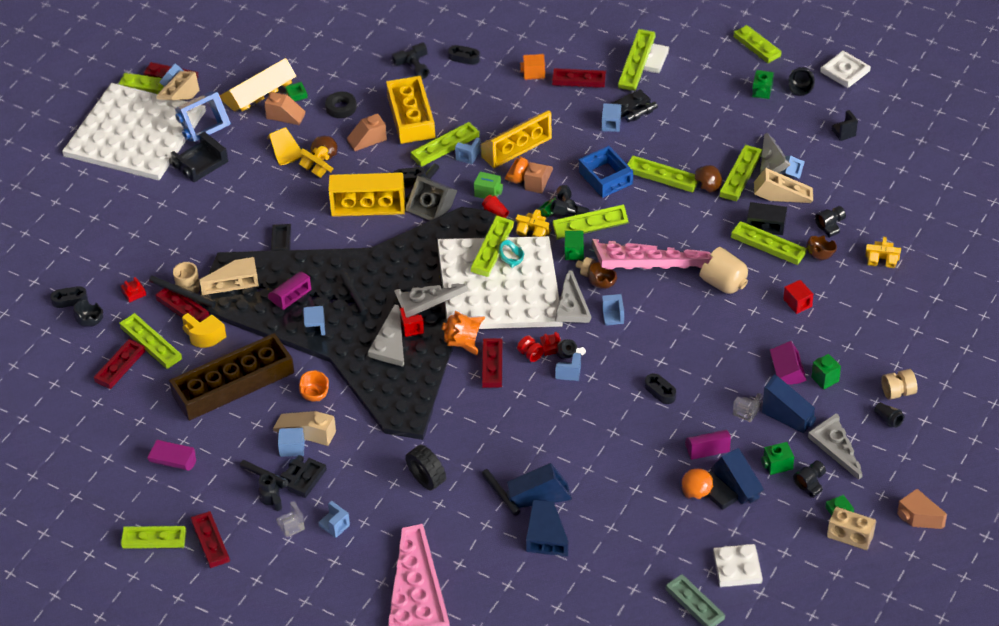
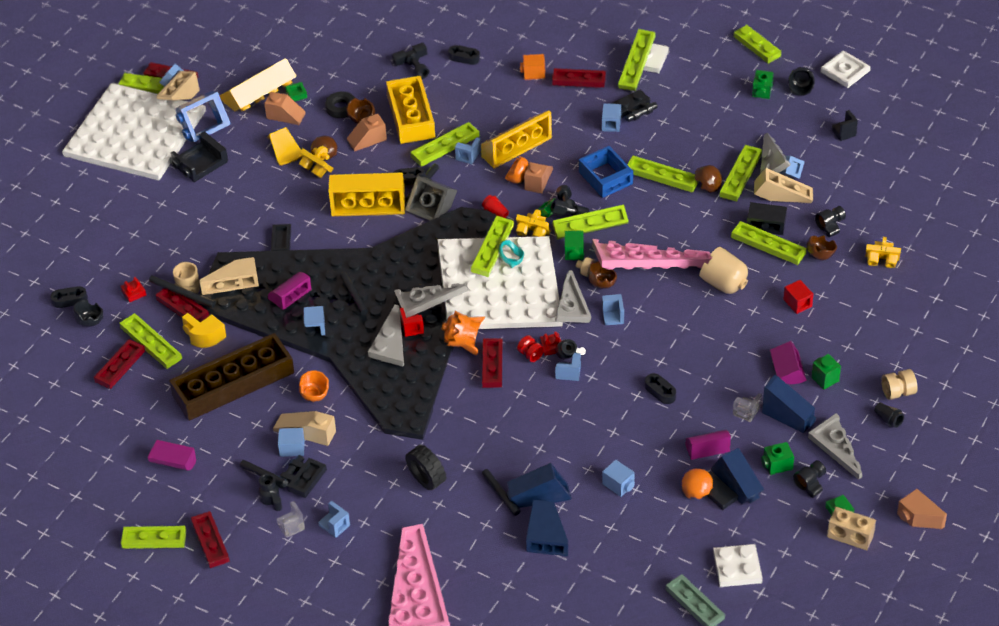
(360, 109): none -> reddish brown hair
(487, 184): bright green brick -> none
(618, 478): none -> medium blue brick

